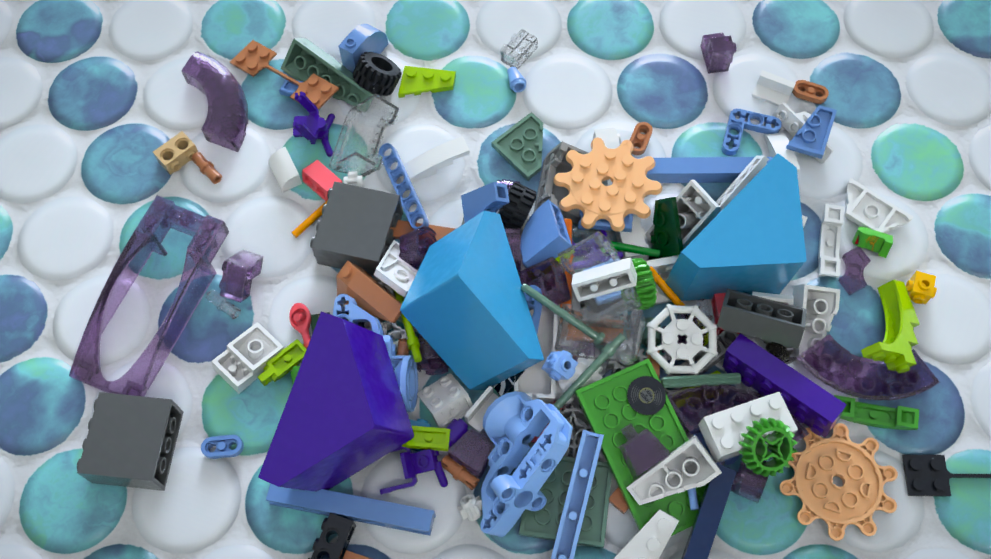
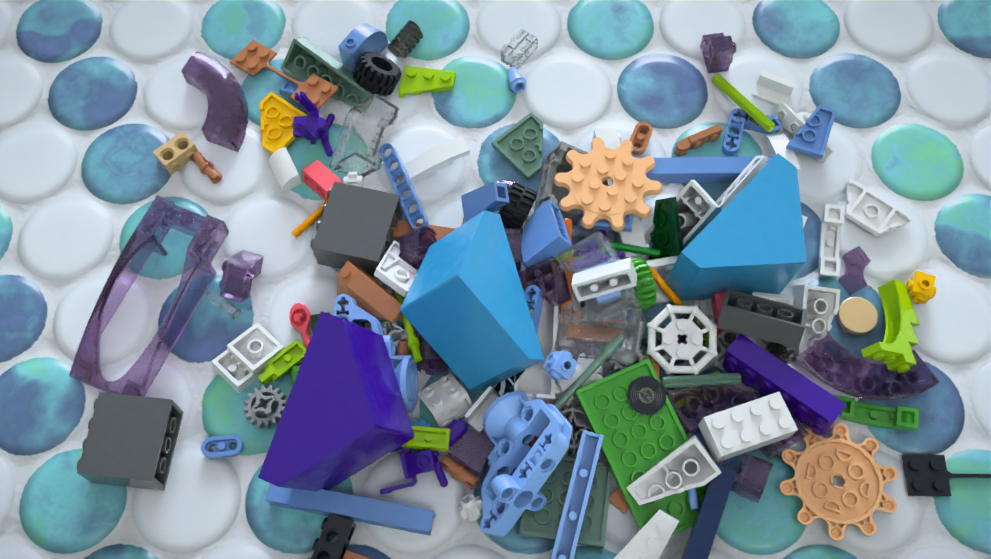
(256, 411): none -> light grey gear
(277, 122): none -> yellow plate
(405, 40): none -> clear smoke piece
(597, 337): sand green bar -> none
(641, 450): clear purple torso -> none
(698, 139): none -> nougat hinge
(743, 102): none -> lime axle
(756, 451): bright green gear -> none
(810, 91): nougat plate -> none
(857, 316): none -> tan tile
(873, 241): bright green leg -> none

